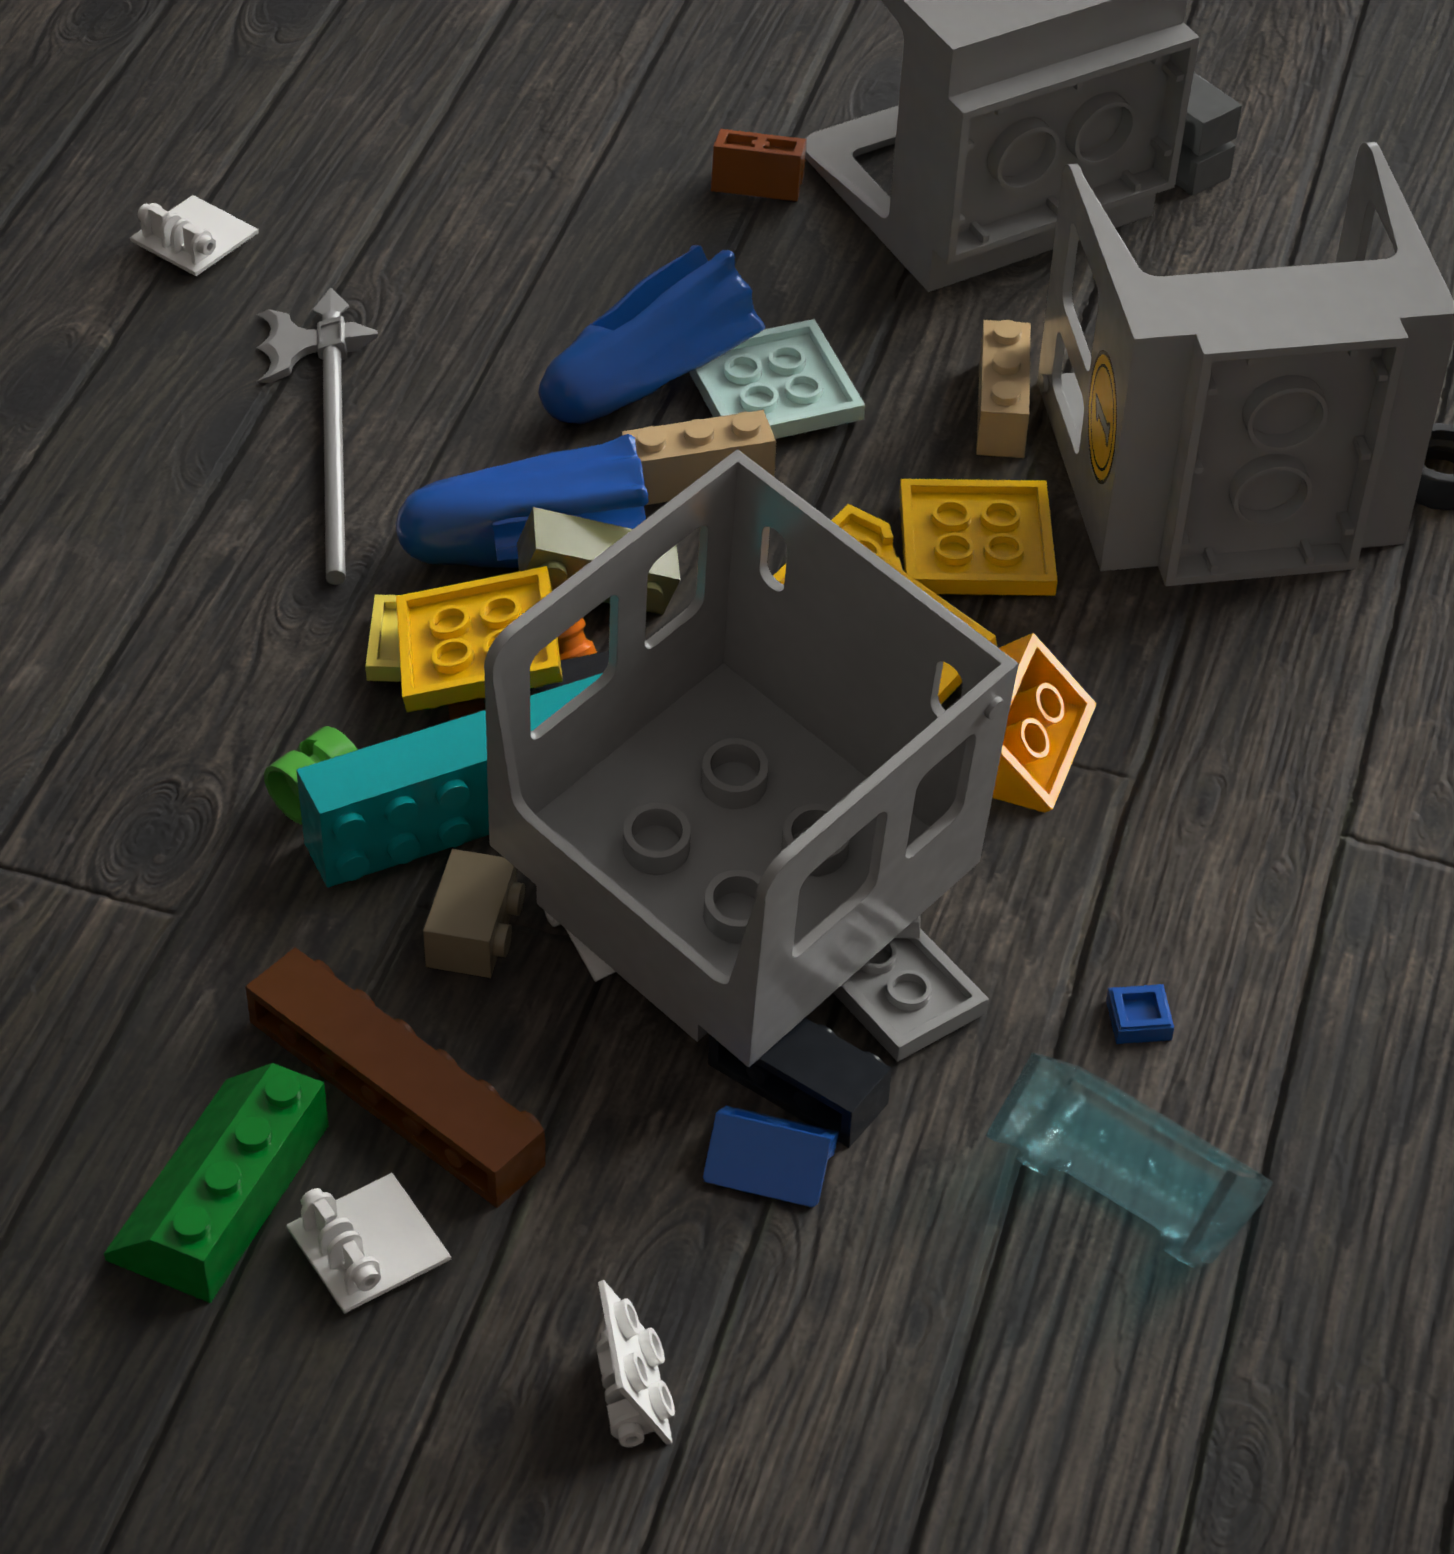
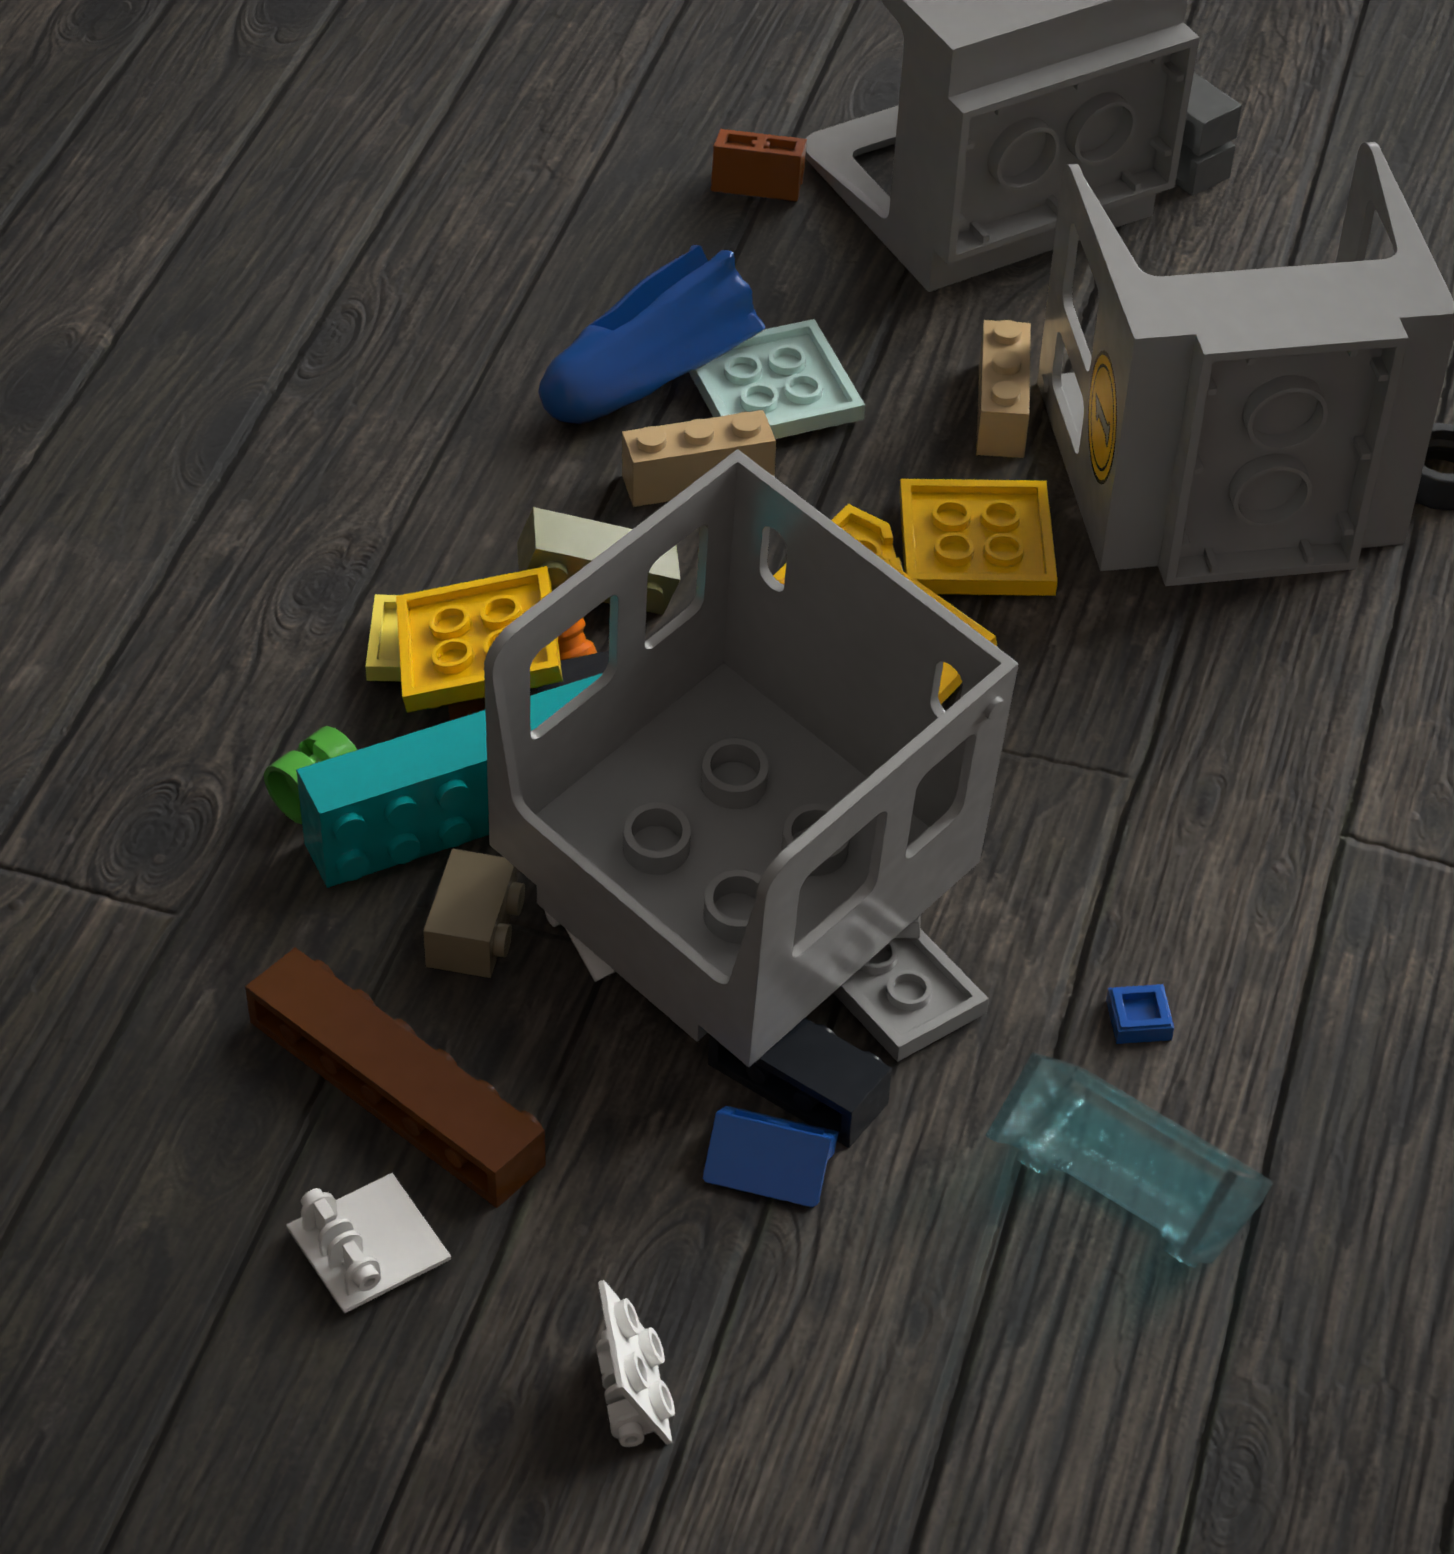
(191, 233): white hinge -> none
(223, 1181): green slope -> none
(332, 342): light grey piece -> none
(483, 512): blue piece -> none
(1042, 727): light orange slope -> none

